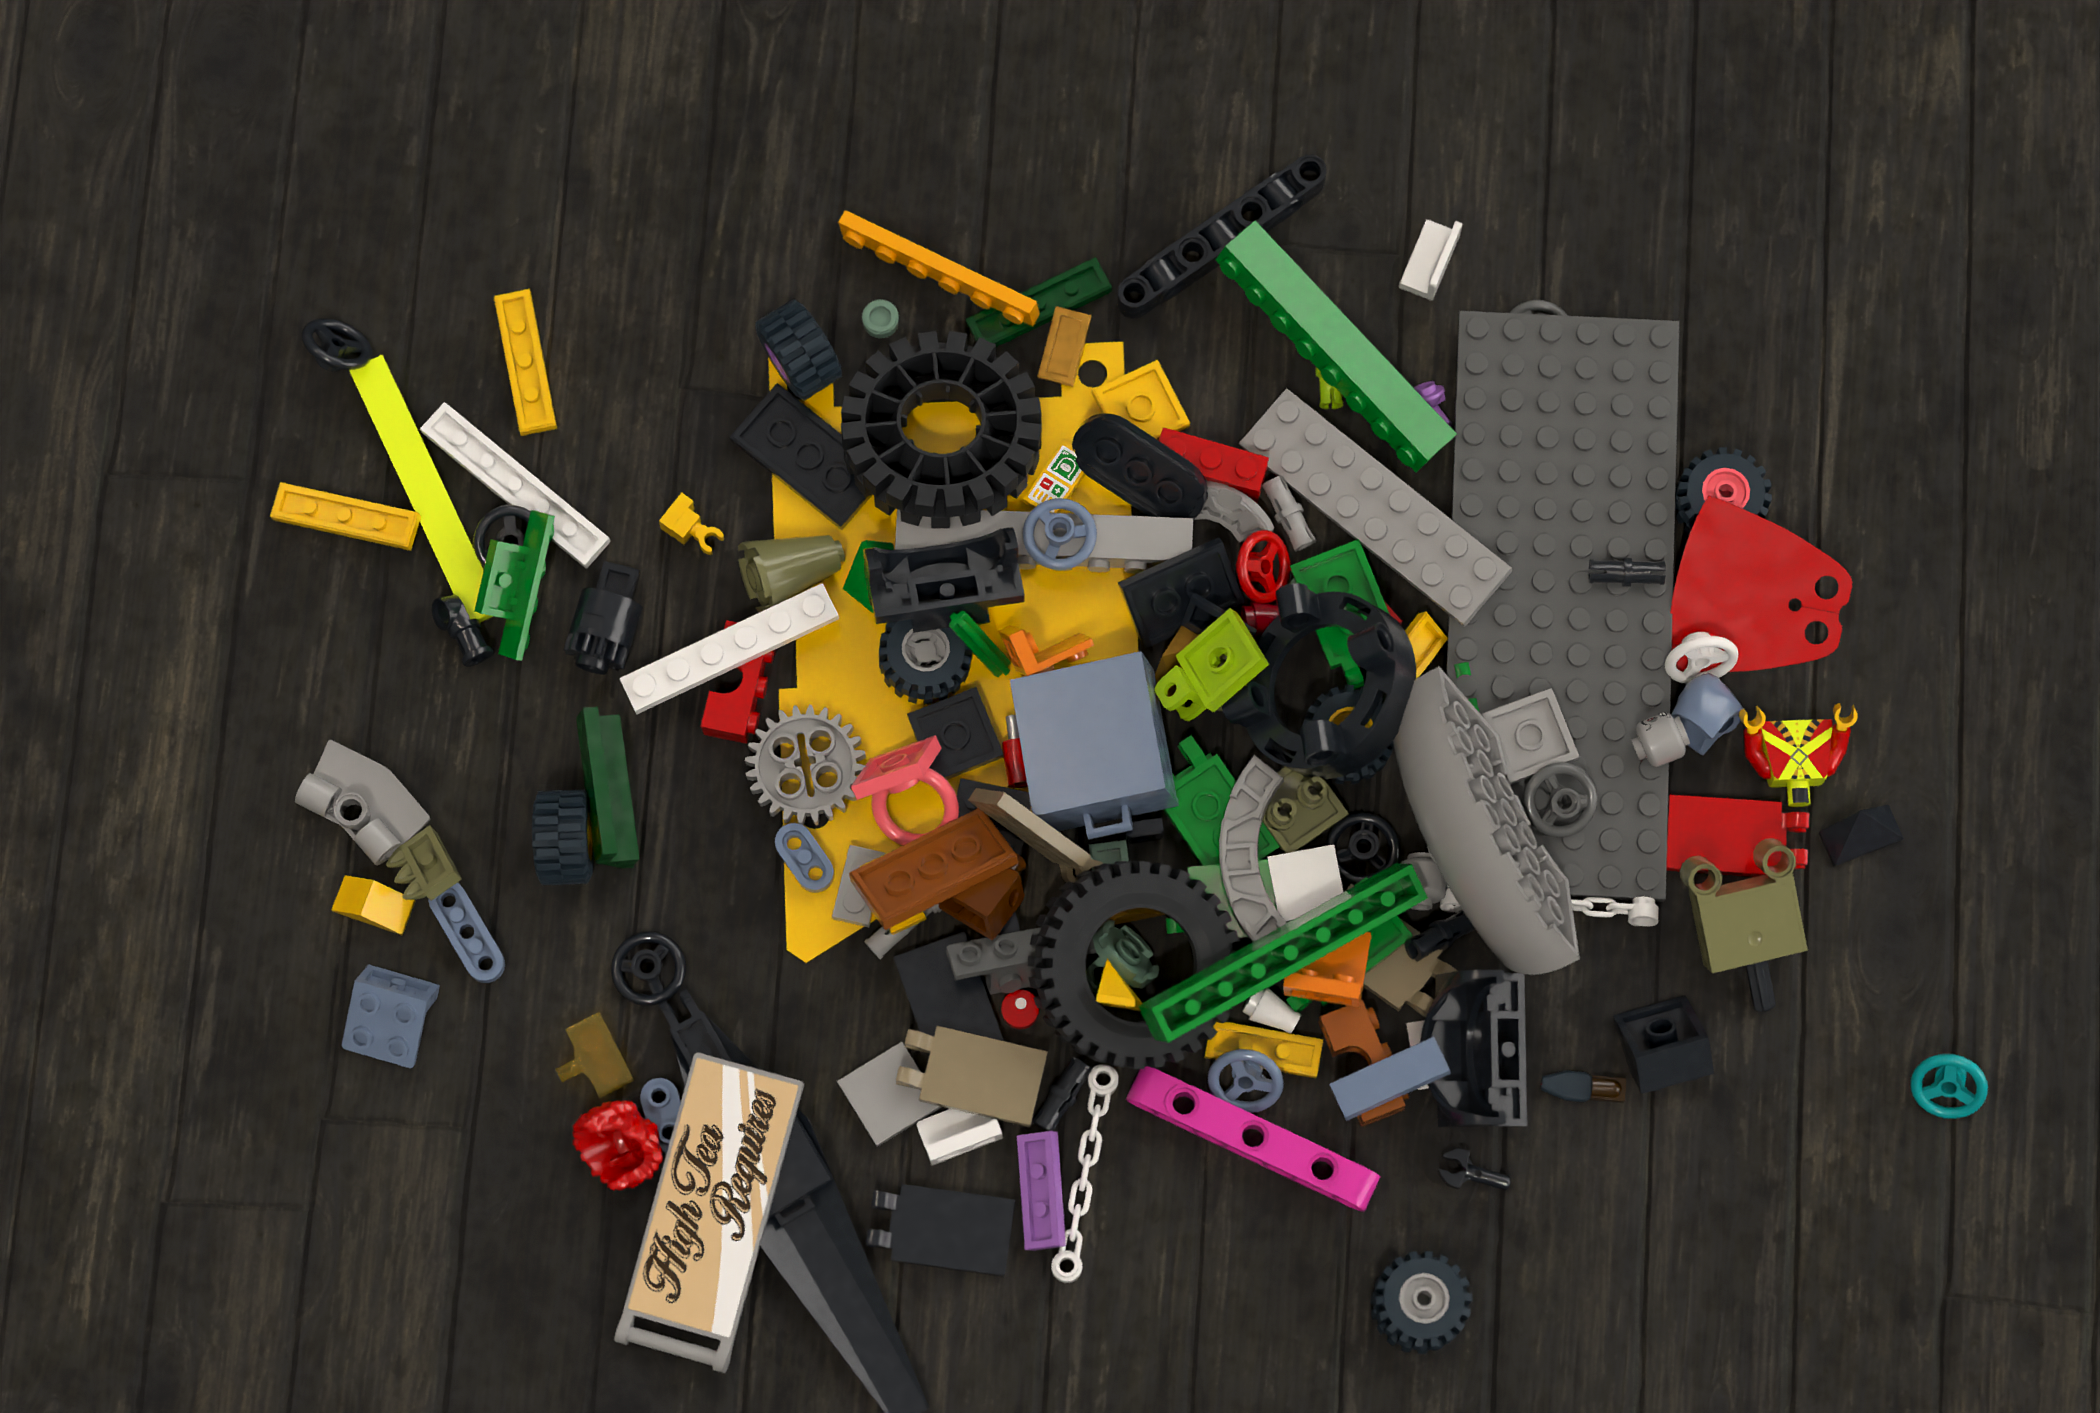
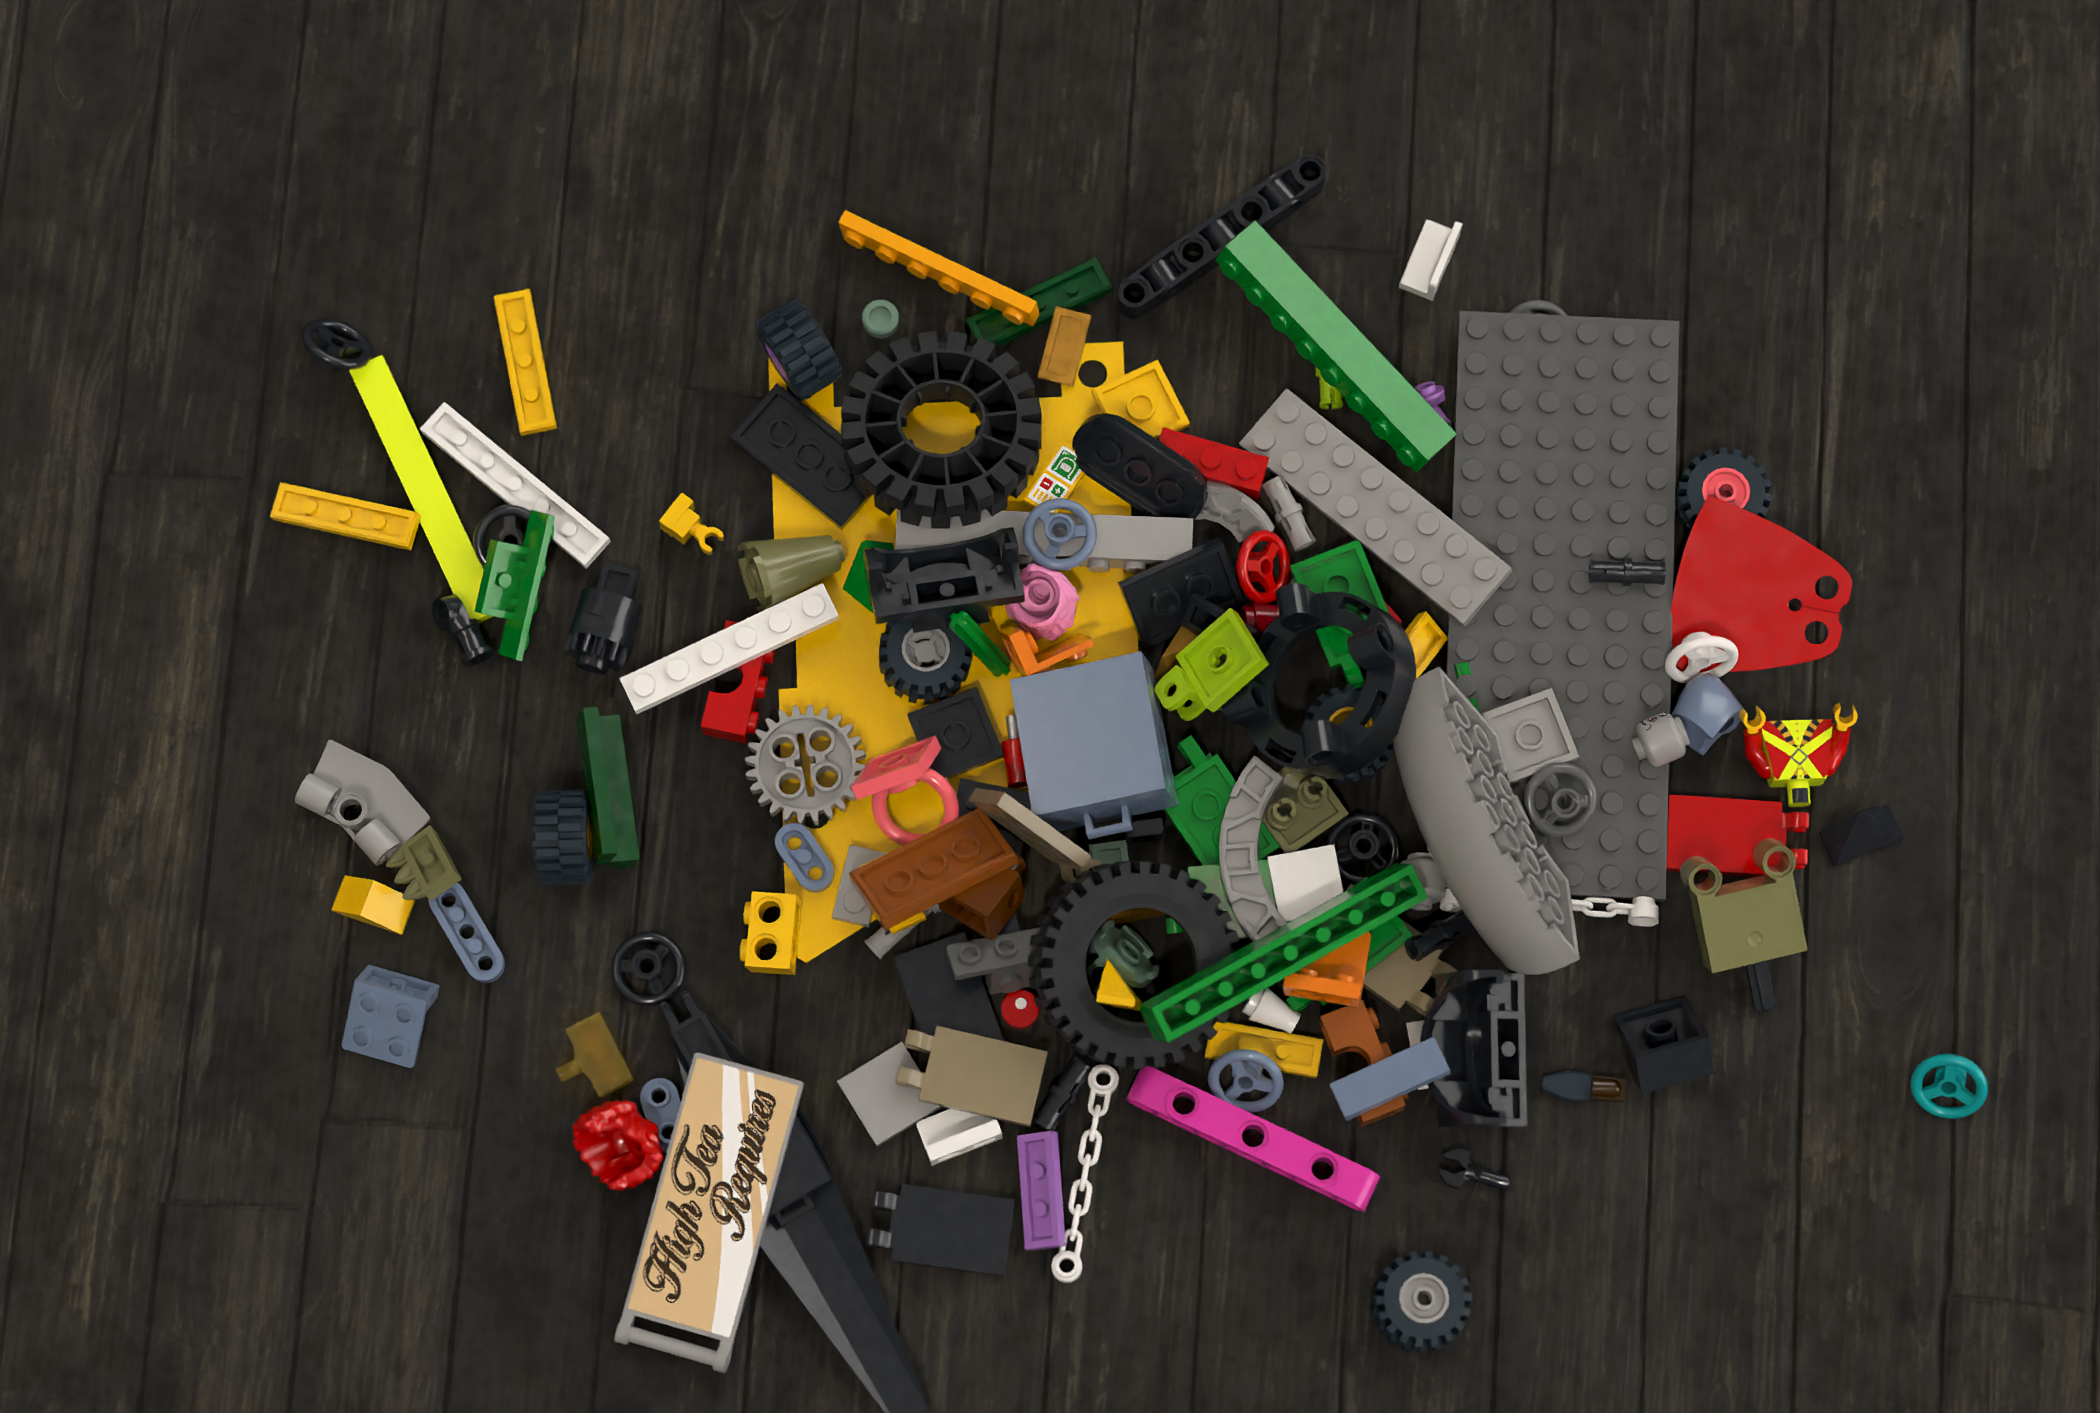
(782, 932): none -> yellow brick
(1047, 605): none -> bright pink hair

